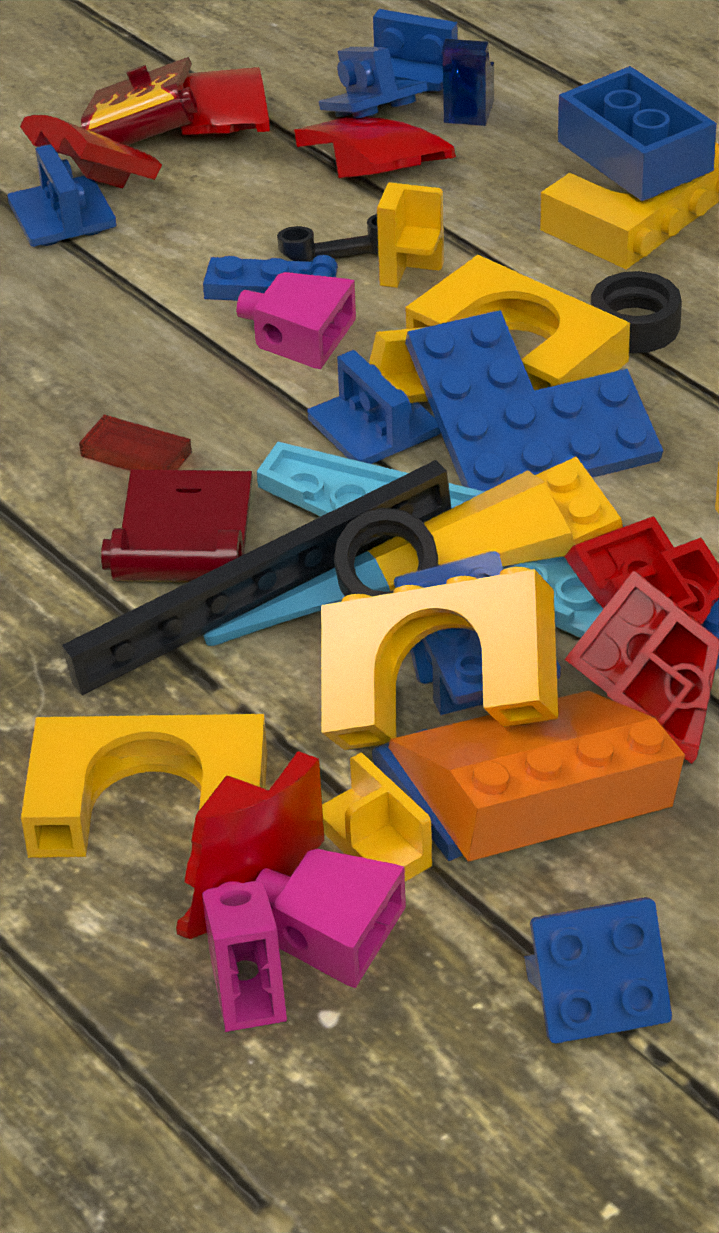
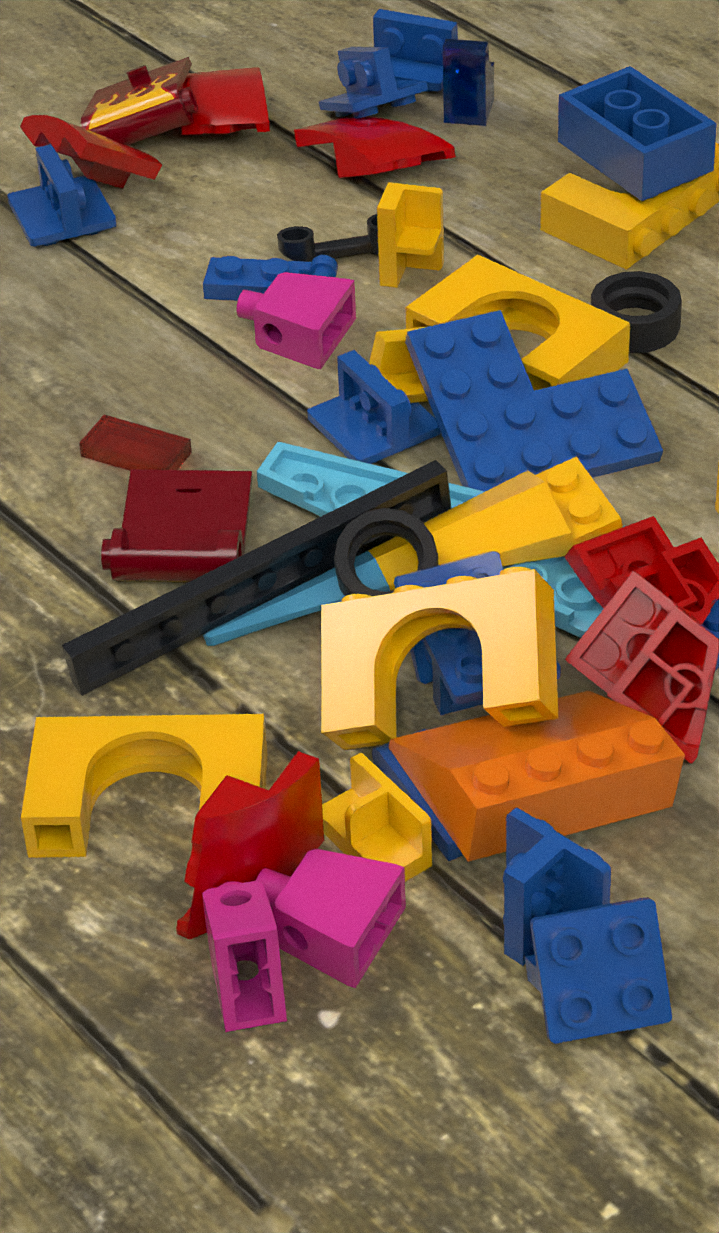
(545, 878): none -> blue bracket

